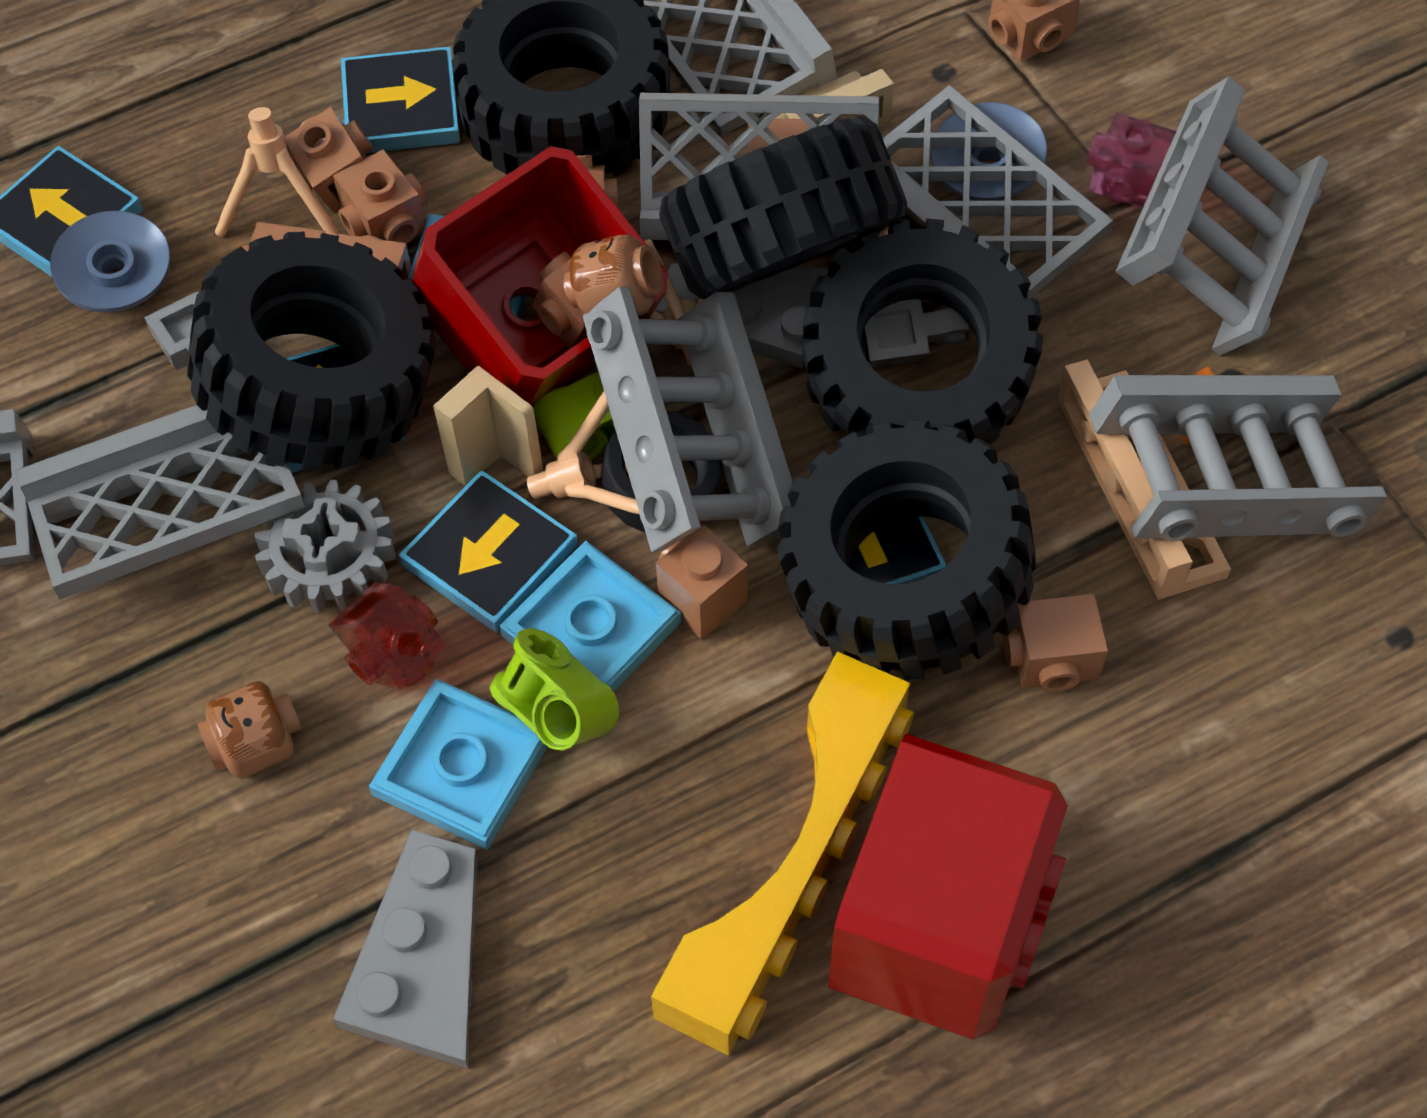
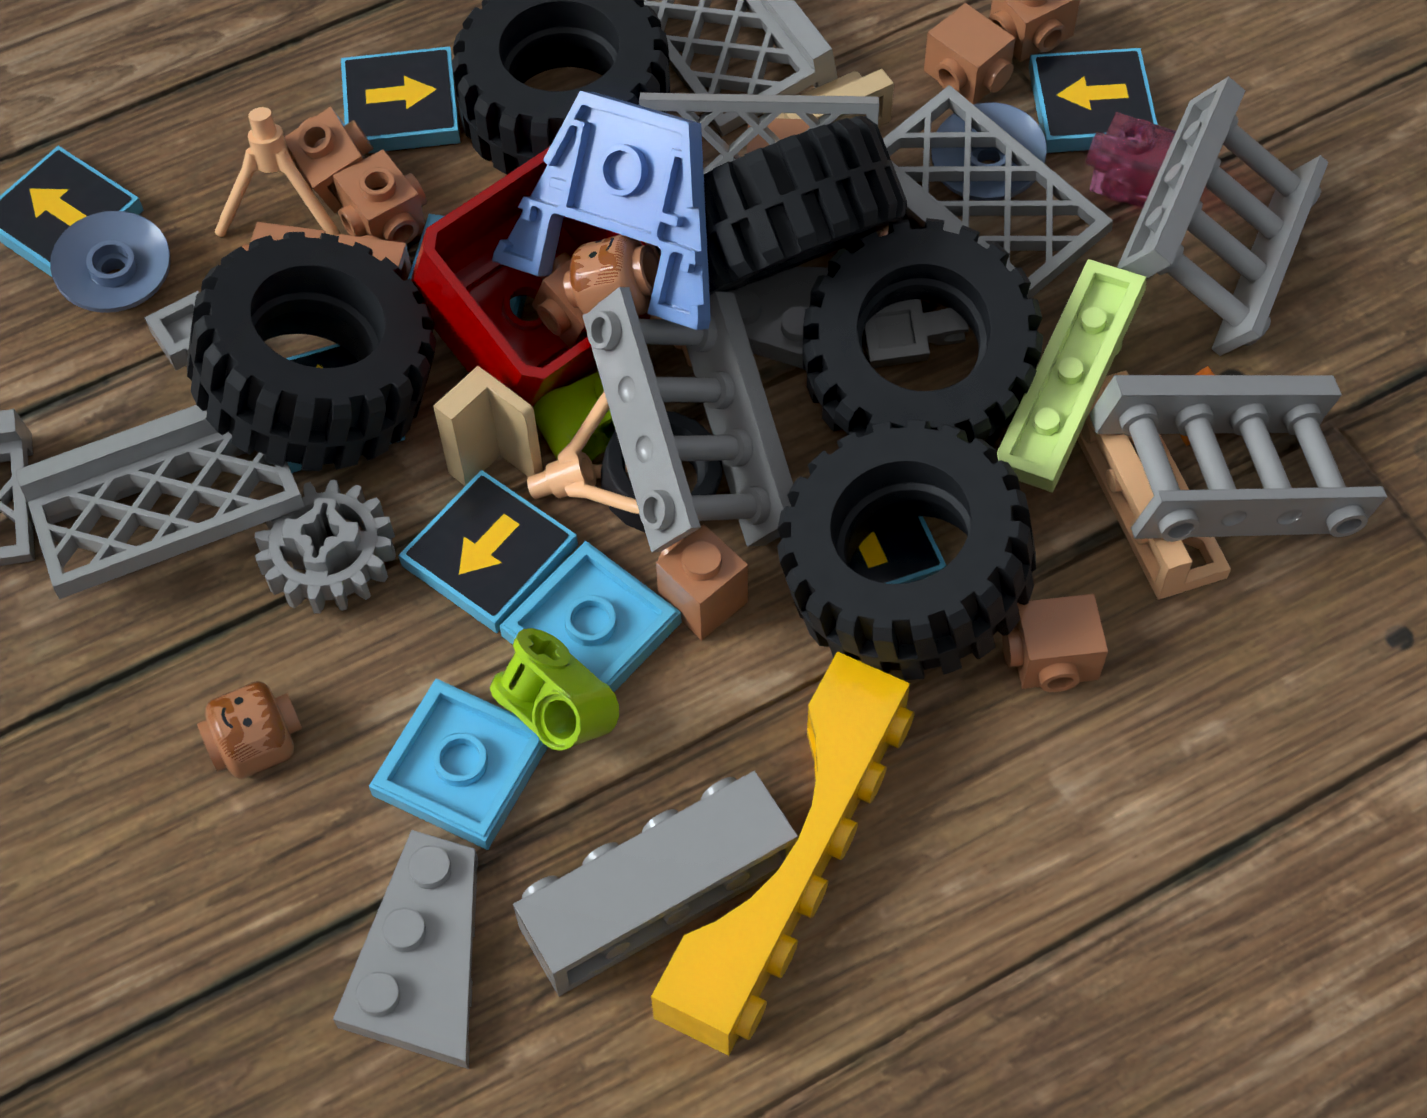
(388, 636): clear red brick -> none
(630, 176): none -> medium blue wing
(654, 881): none -> light grey brick
(949, 889): red plate -> none
(969, 54): none -> nougat brick
(1071, 373): none -> yellowish green piece
(1084, 91): none -> black tile

